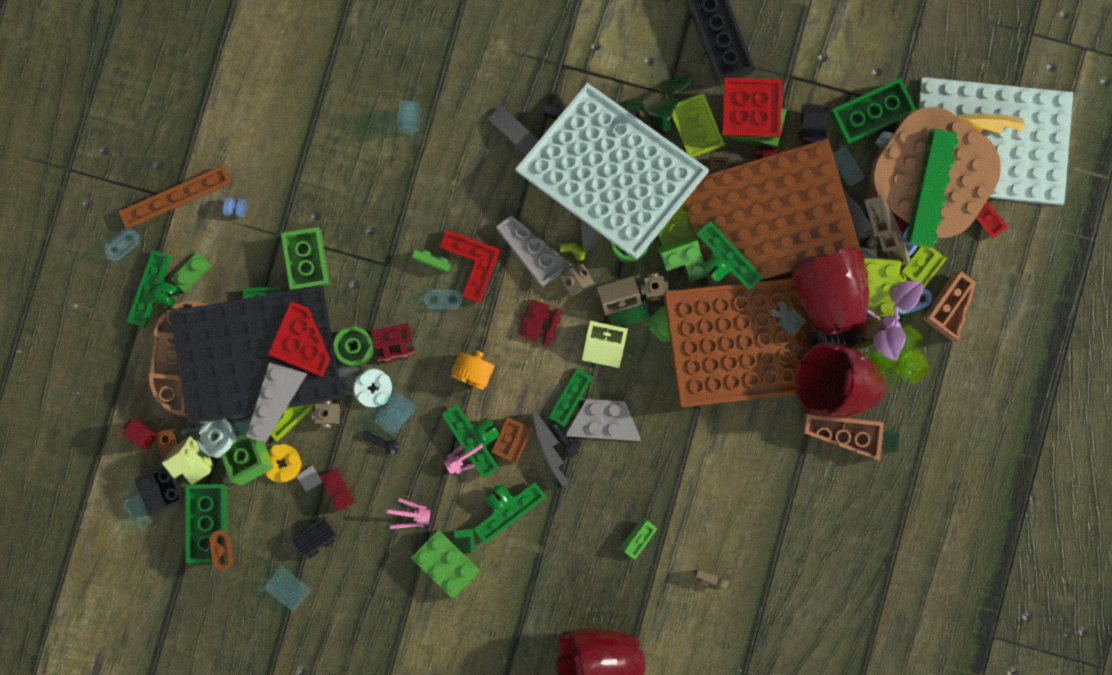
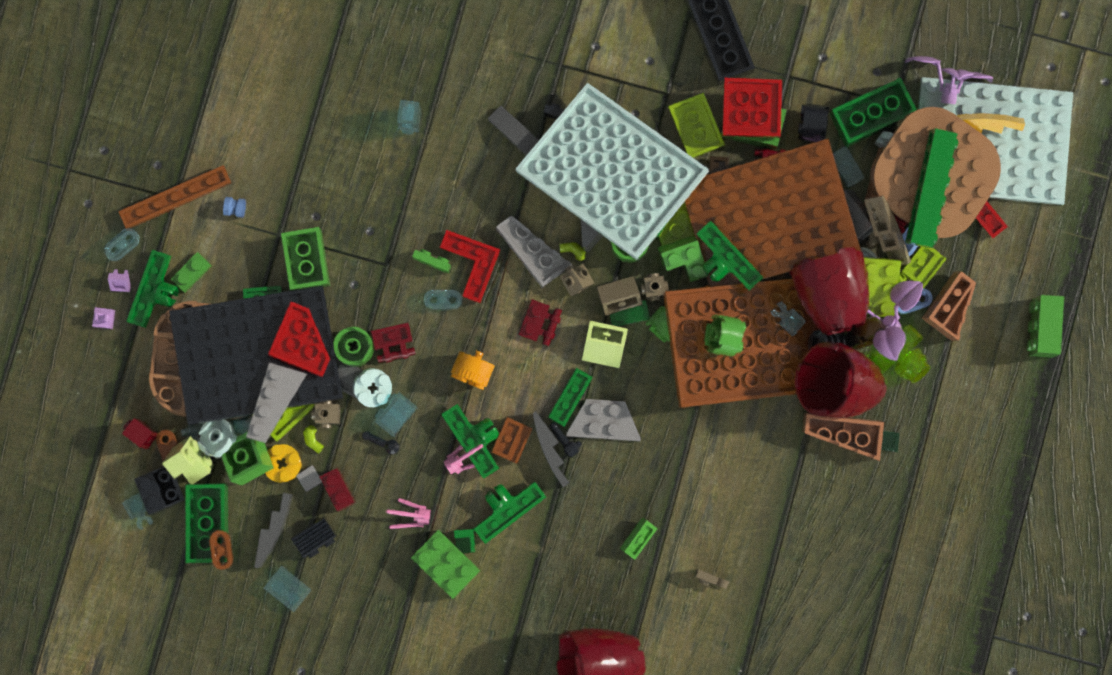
(103, 318): none -> lavender tile
(119, 282): none -> lavender tile
(269, 537): none -> dark grey slope
(310, 441): none -> lime arm
(660, 111): dark green plant -> none
(724, 335): none -> bright green brick
(950, 91): none -> lavender plant
(1045, 326): none -> bright green brick

